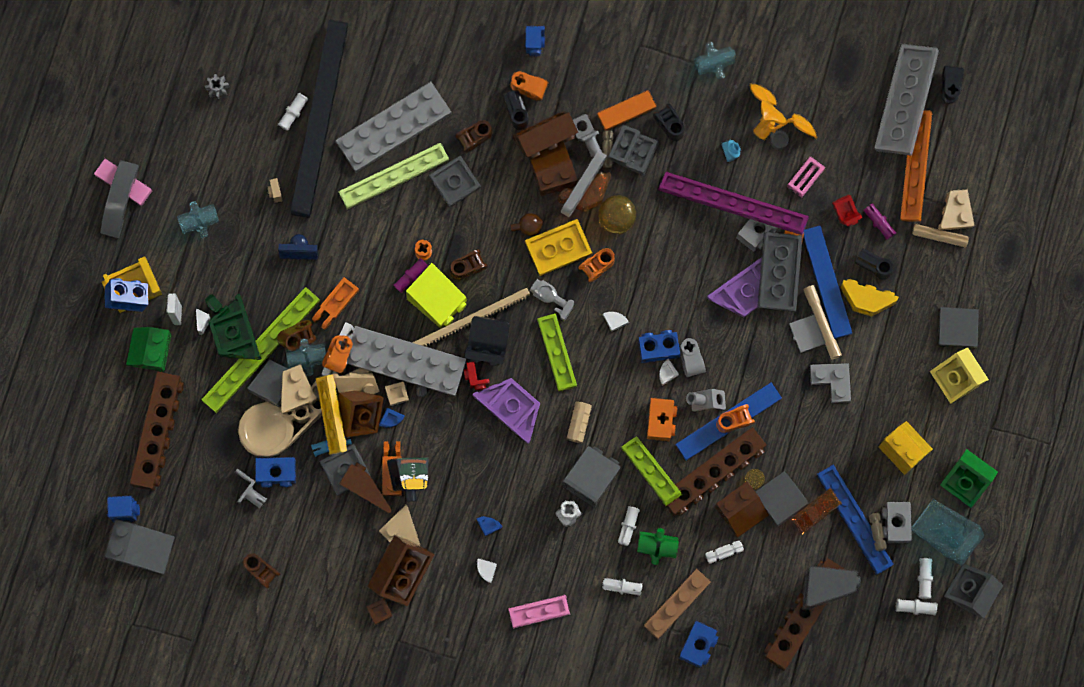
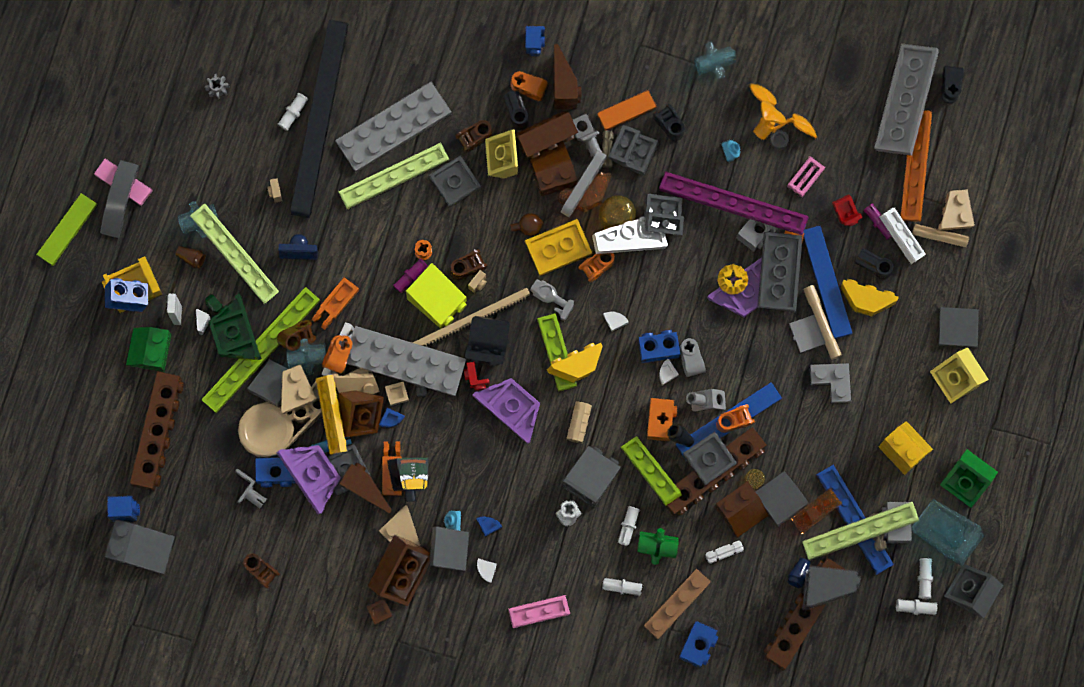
(67, 229): none -> lime tile
(193, 257): none -> reddish brown cone
(234, 253): none -> yellowish green tile
(312, 473): none -> medium lavender wing
(449, 548): none -> dark grey tile
(453, 520): none -> medium azure plate
(477, 282): none -> tan plate
(502, 155): none -> light yellow slope
(566, 87): none -> reddish brown slope
(577, 364): none -> yellow slope
(628, 237): none -> white wing
(663, 214): none -> dark grey slope
(680, 435): none -> black cone
(709, 458): none -> dark grey tile
(726, 284): none -> yellow gear
(797, 575): none -> dark blue cone
(860, 531): none -> yellowish green tile
(902, 235): none -> white tile

